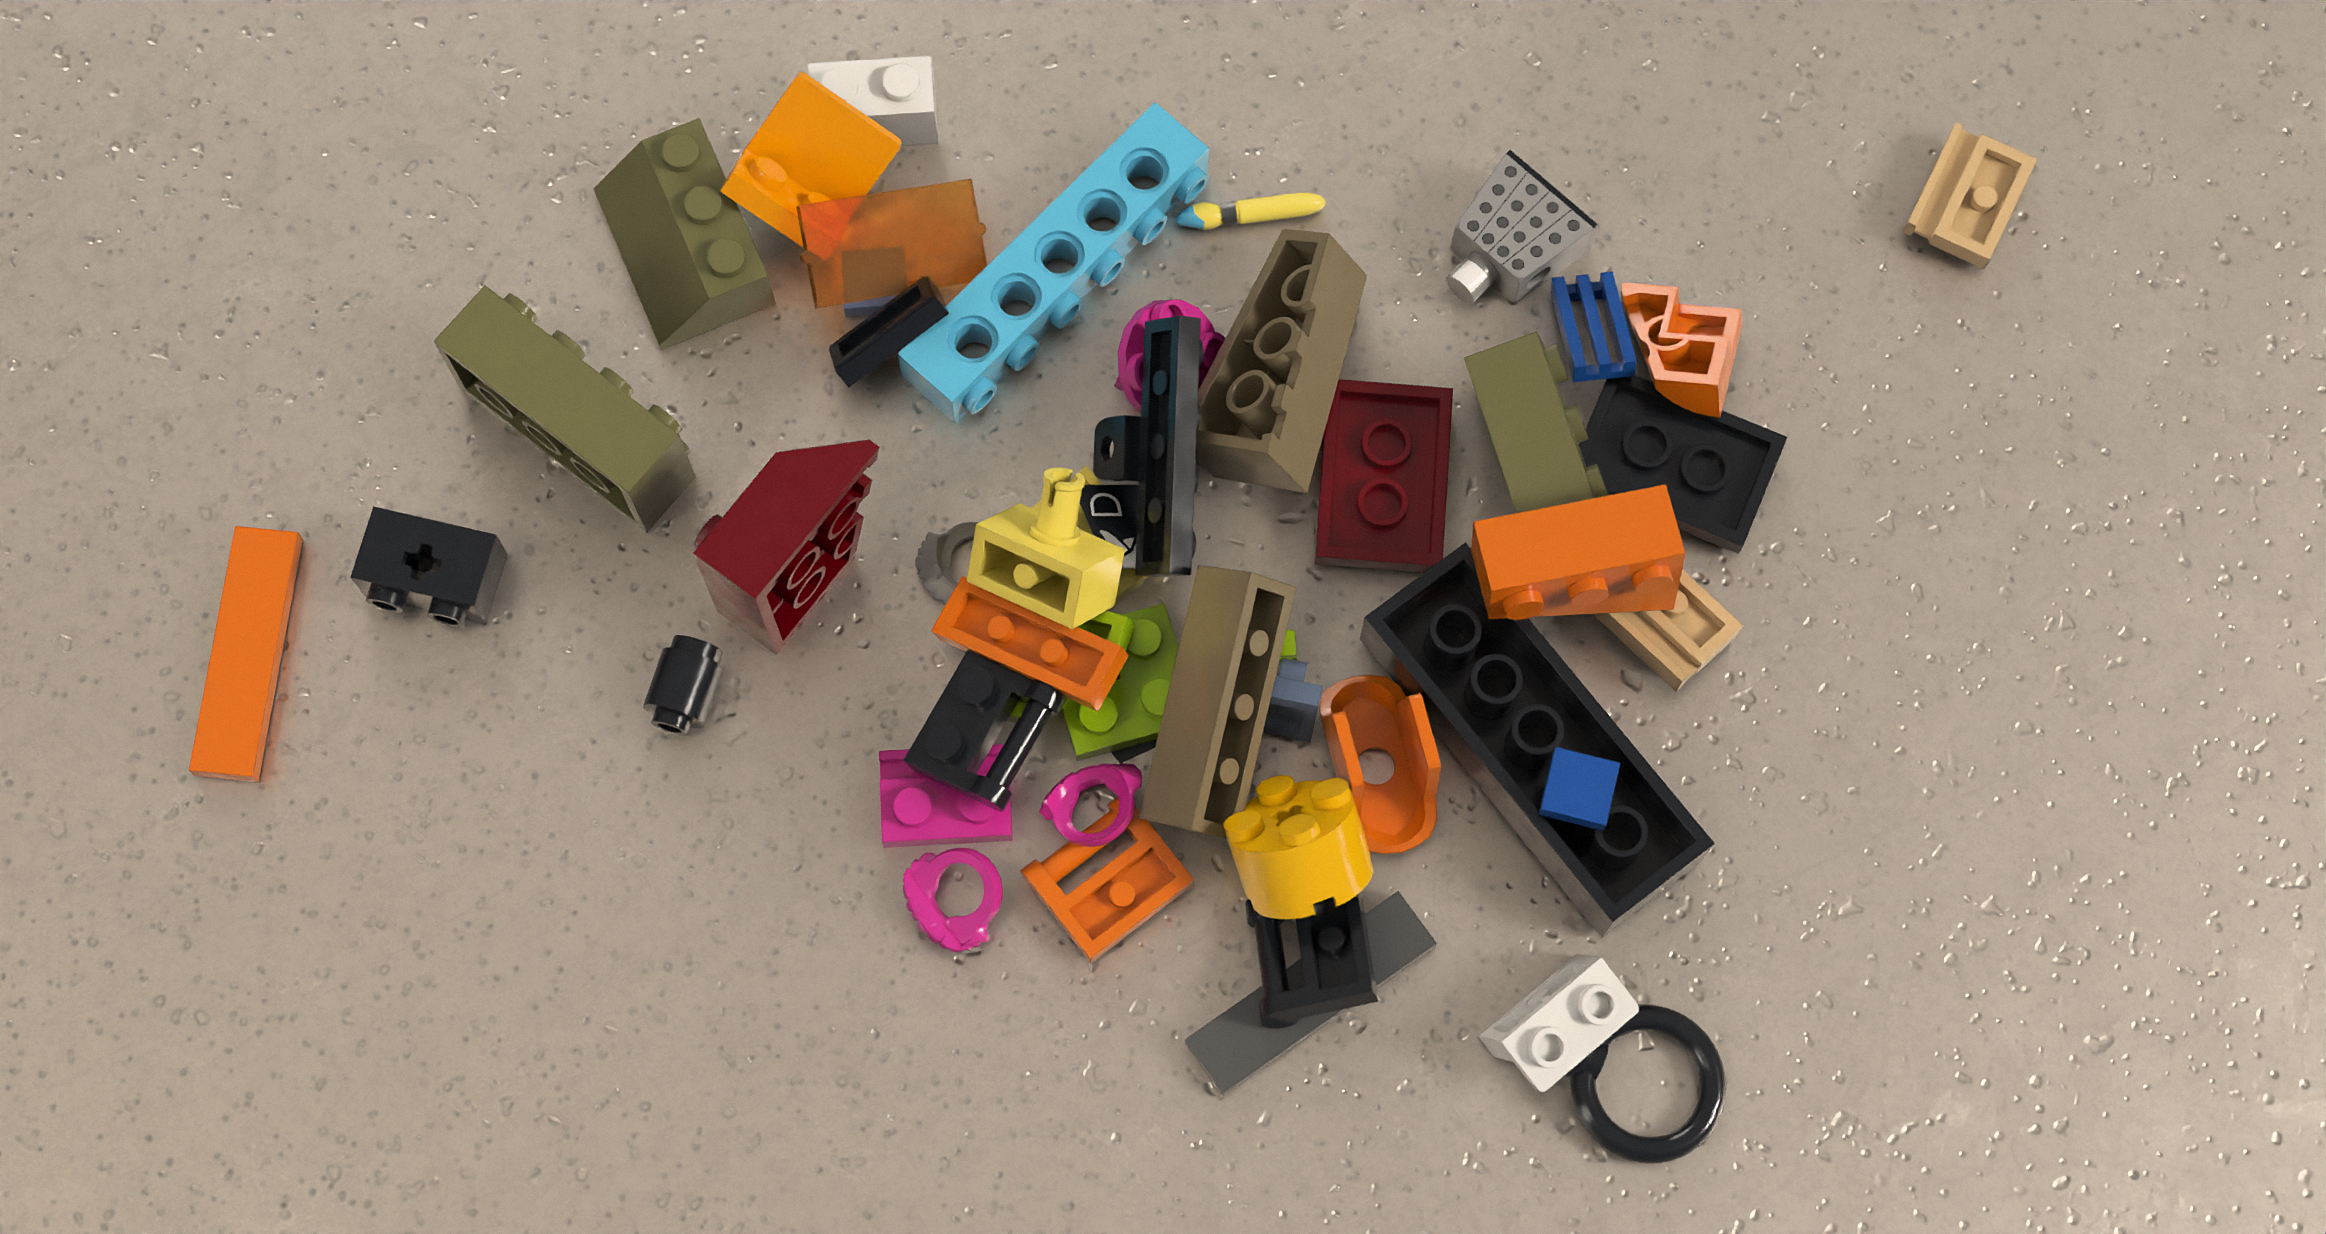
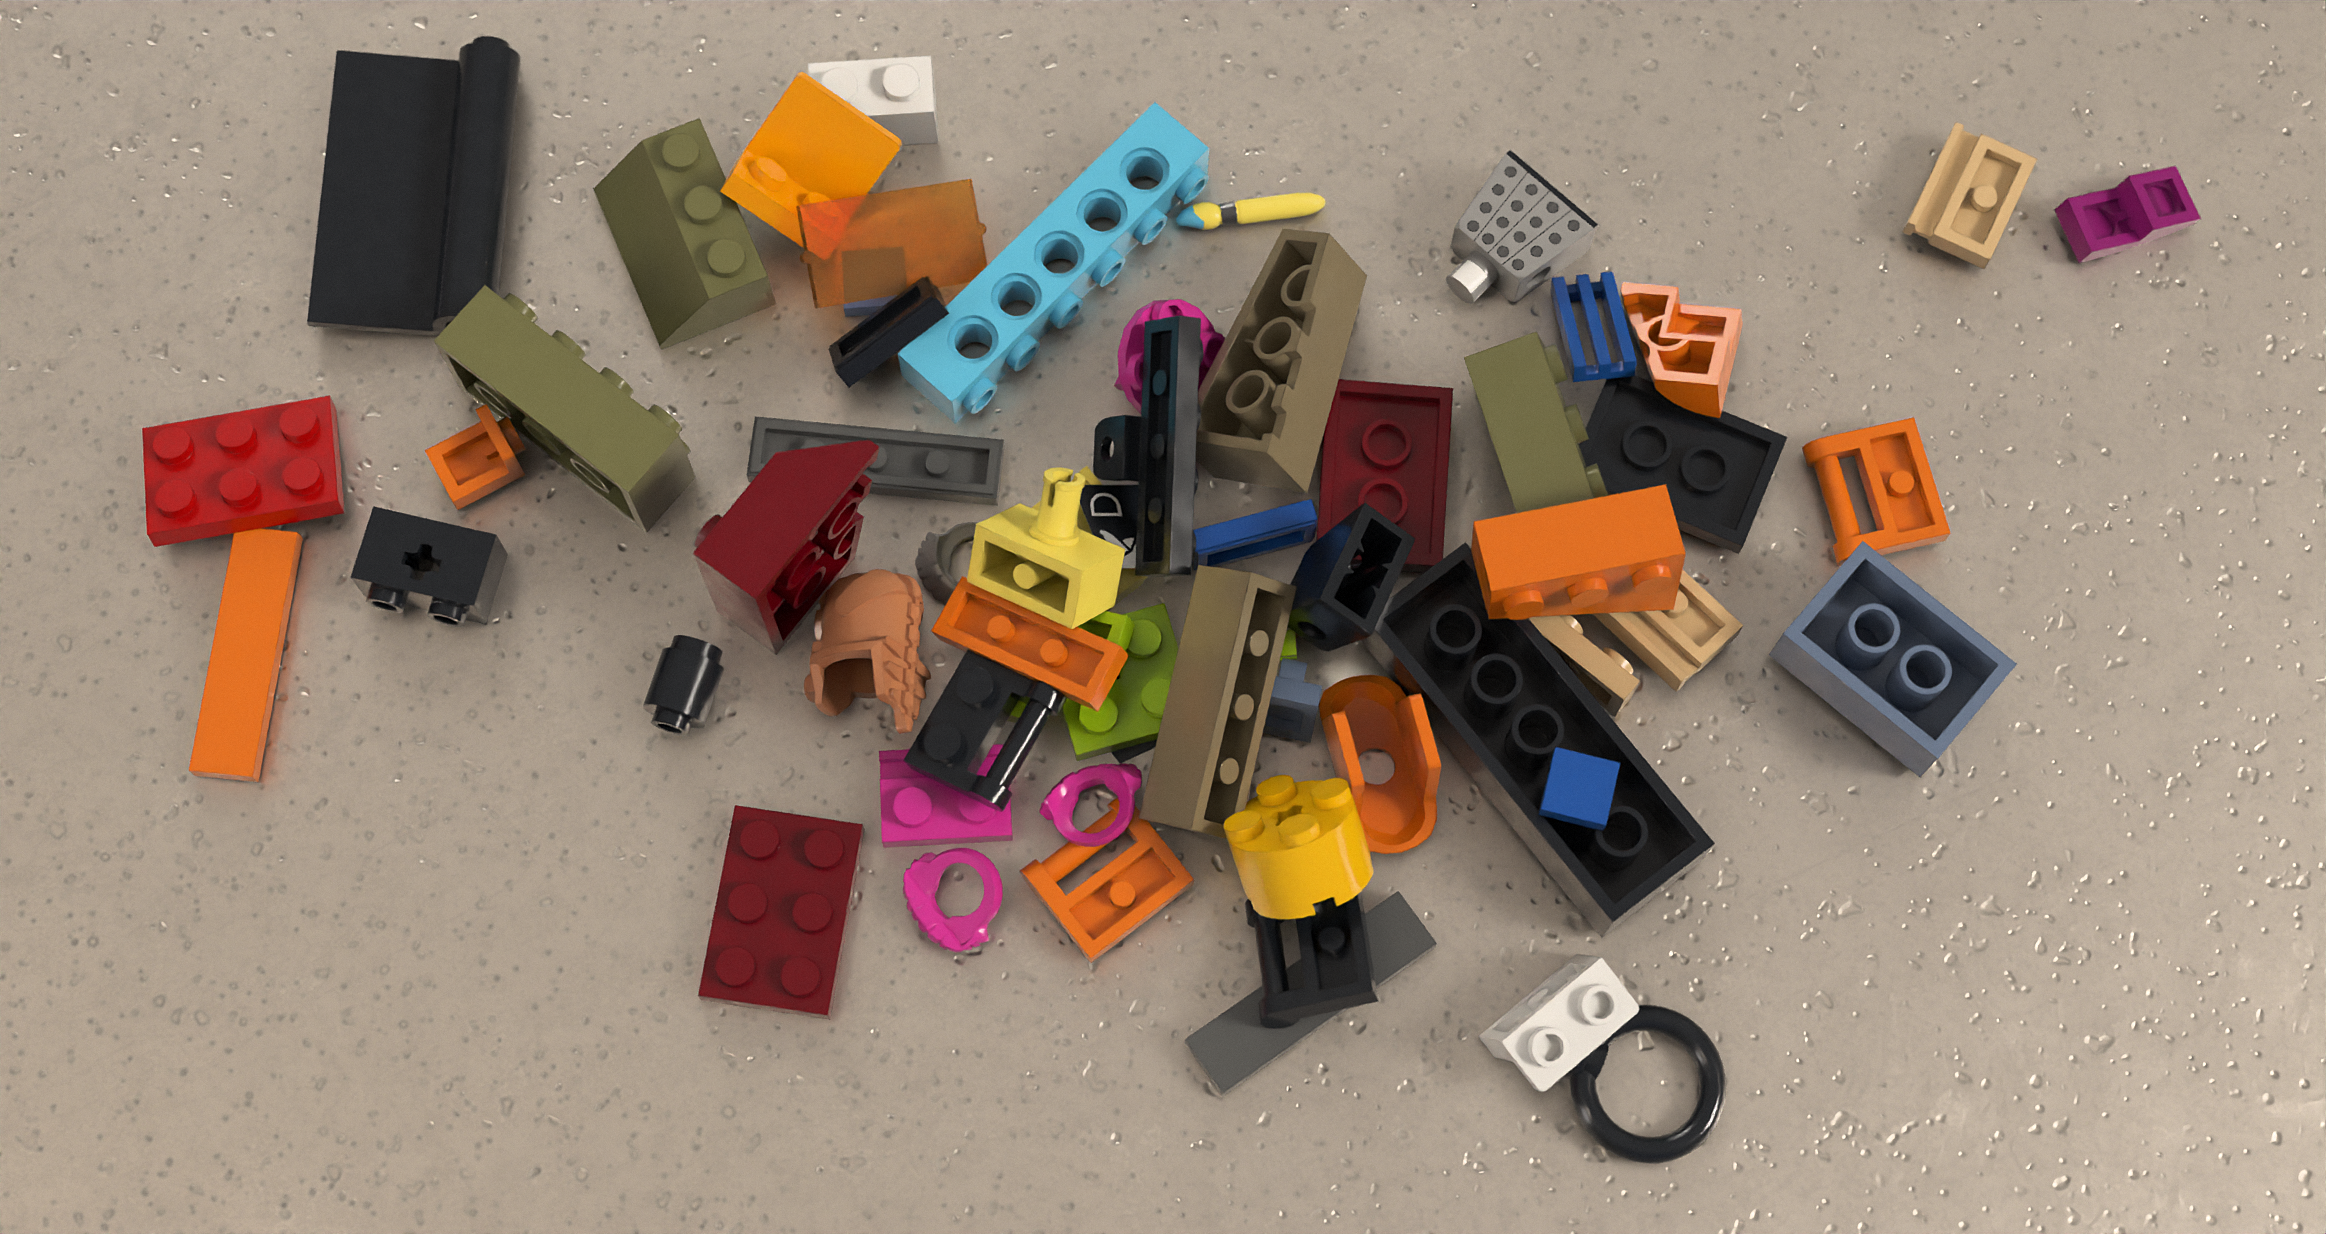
(242, 471): none -> red plate
(413, 187): none -> black door
(478, 459): none -> orange bracket
(781, 912): none -> dark red plate
(875, 627): none -> nougat helmet
(907, 461): none -> dark grey tile
(1255, 534): none -> blue tile
(1341, 600): none -> black torso
(1601, 671): none -> tan plate
(1892, 659): none -> sand blue brick
(1895, 484): none -> orange plate
(2127, 216): none -> magenta slope

